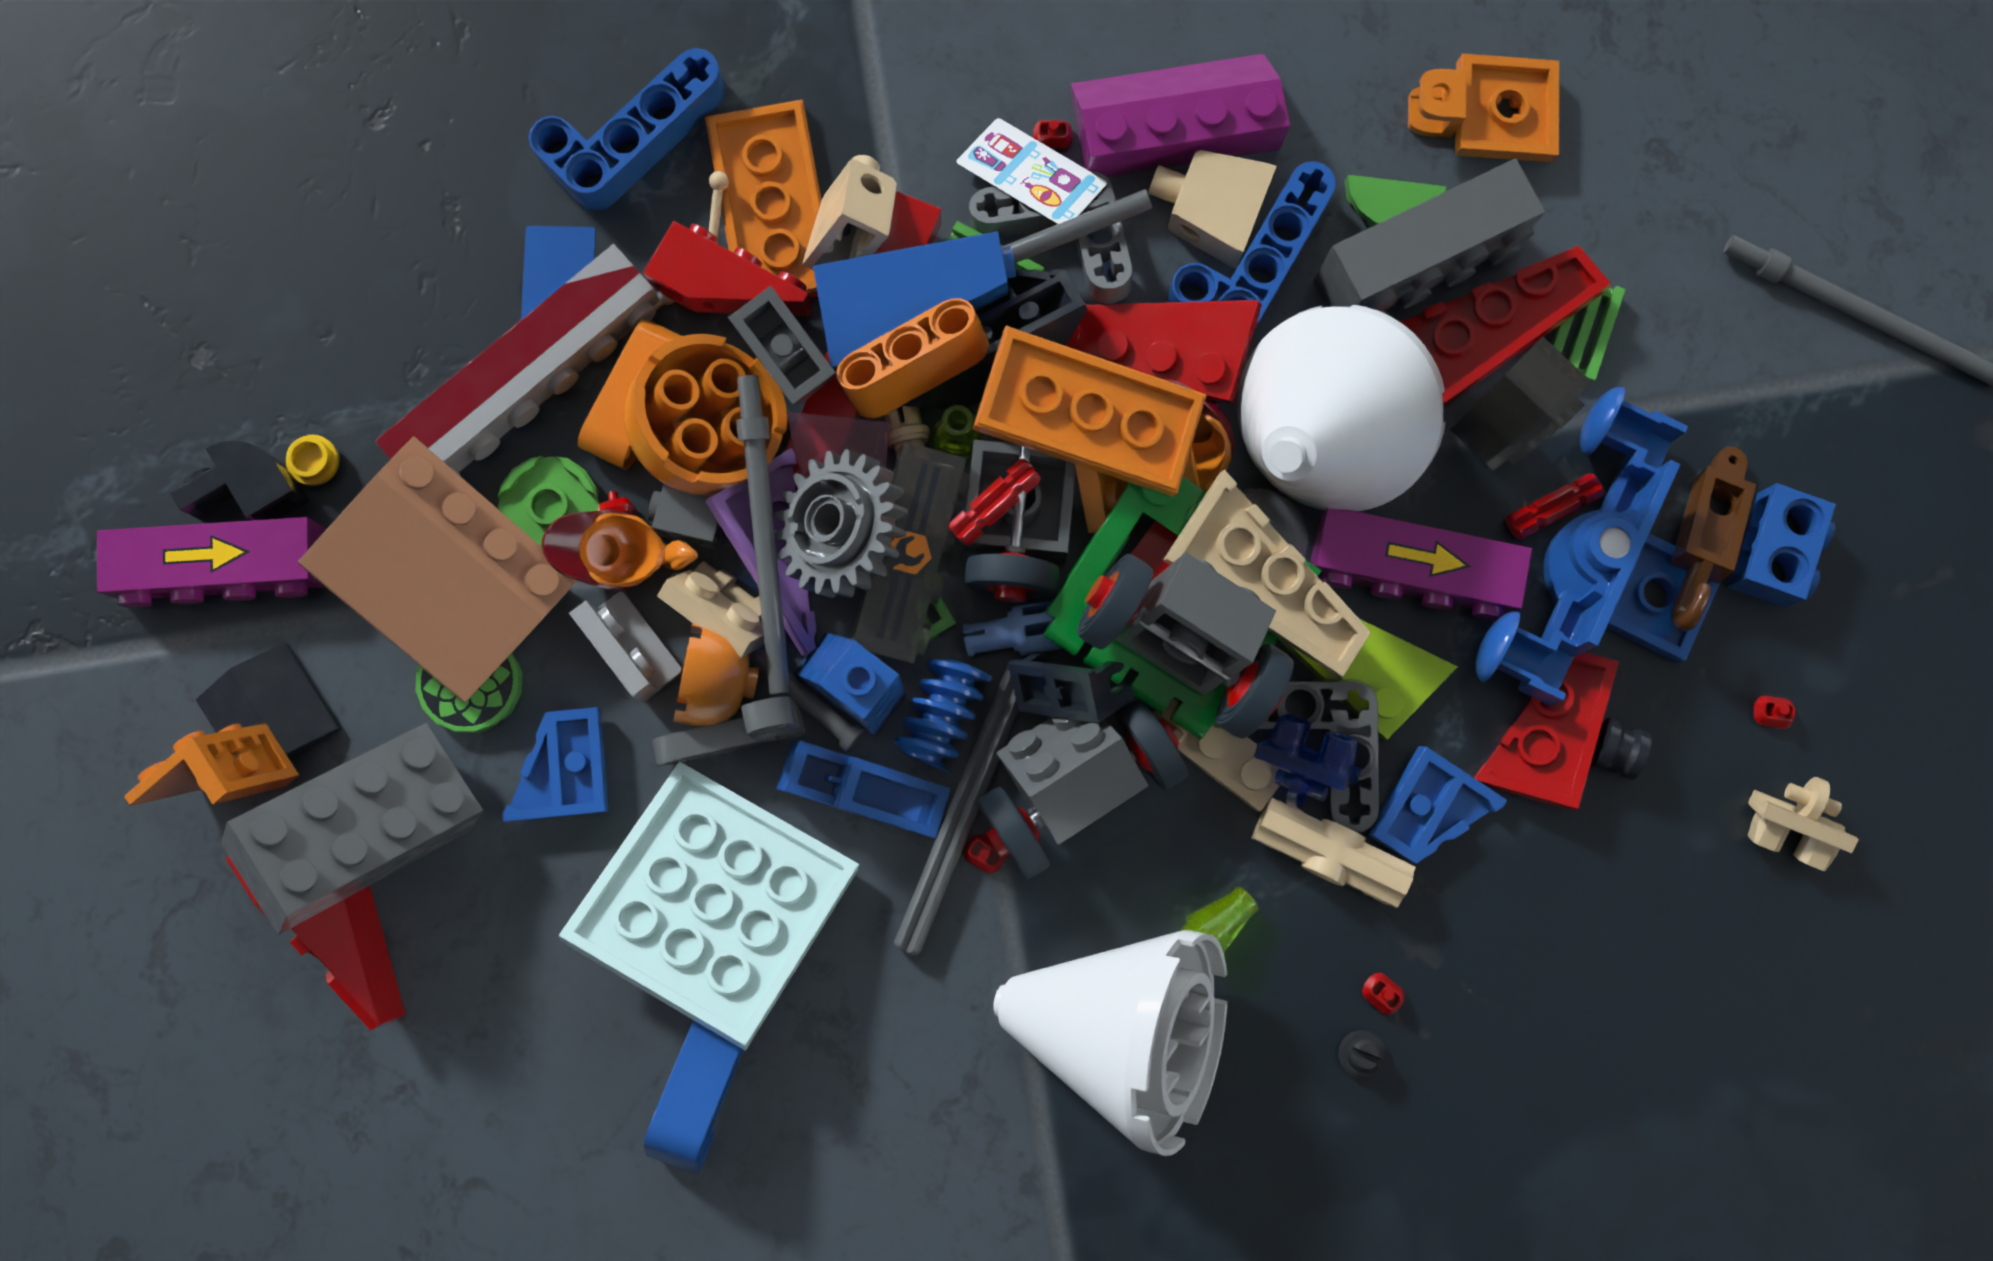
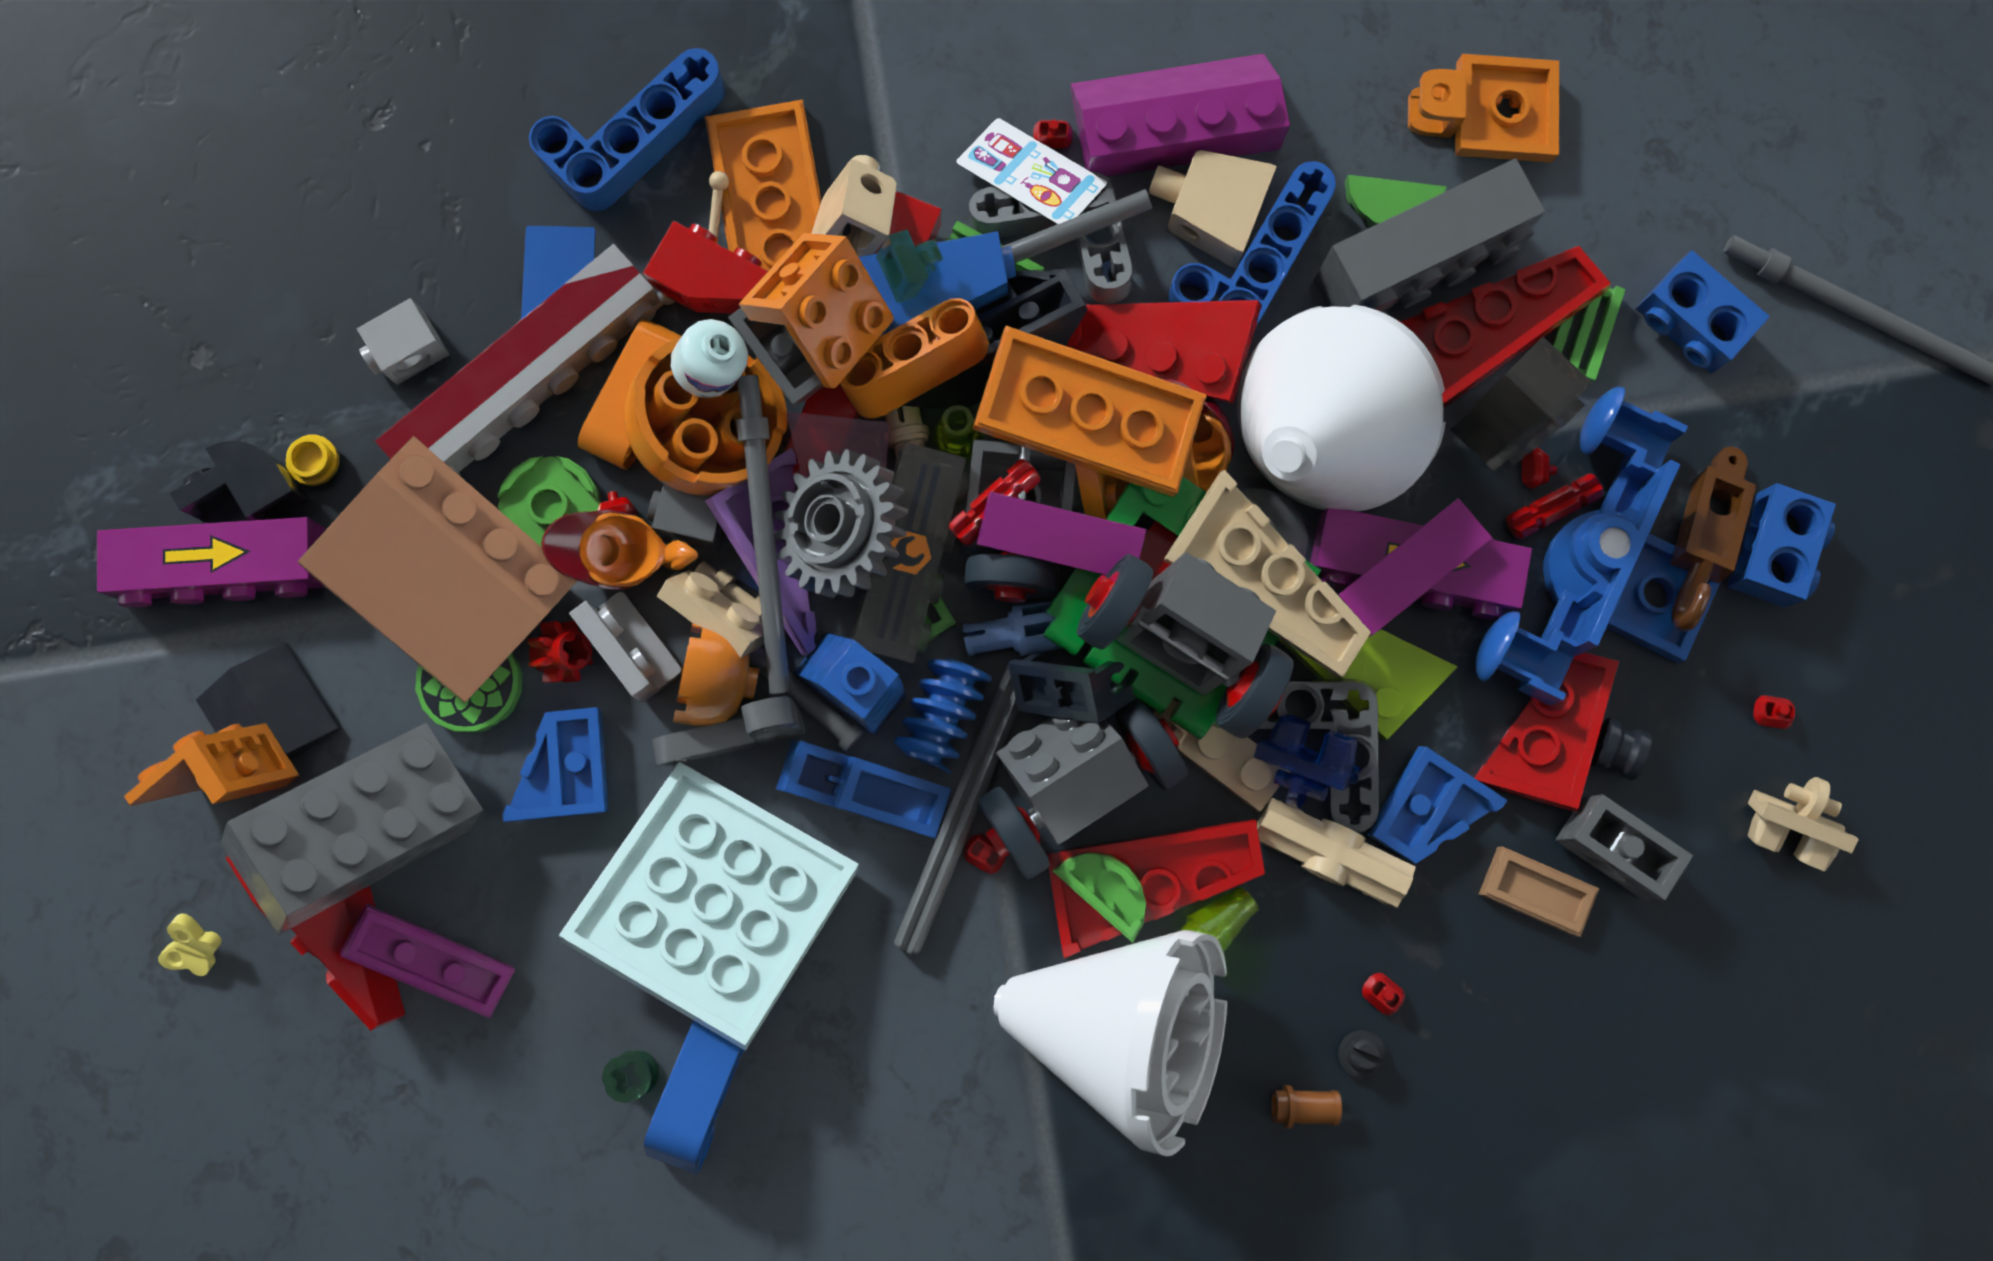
(191, 946): none -> light yellow piece
(401, 342): none -> light grey brick
(427, 960): none -> magenta tile
(560, 652): none -> red gear
(646, 1071): none -> clear green bush
(709, 358): none -> light aqua head
(823, 302): none -> orange bracket
(907, 265): none -> tile
(1057, 534): none -> magenta tile
(1108, 888): none -> bright green tile
(1172, 871): none -> red wing
(1305, 1107): none -> dark orange pin
(1415, 566): none -> magenta tile
(1536, 468): none -> red rock
(1539, 891): none -> medium nougat tile
(1624, 848): none -> dark grey brick
(1709, 301): none -> blue brick

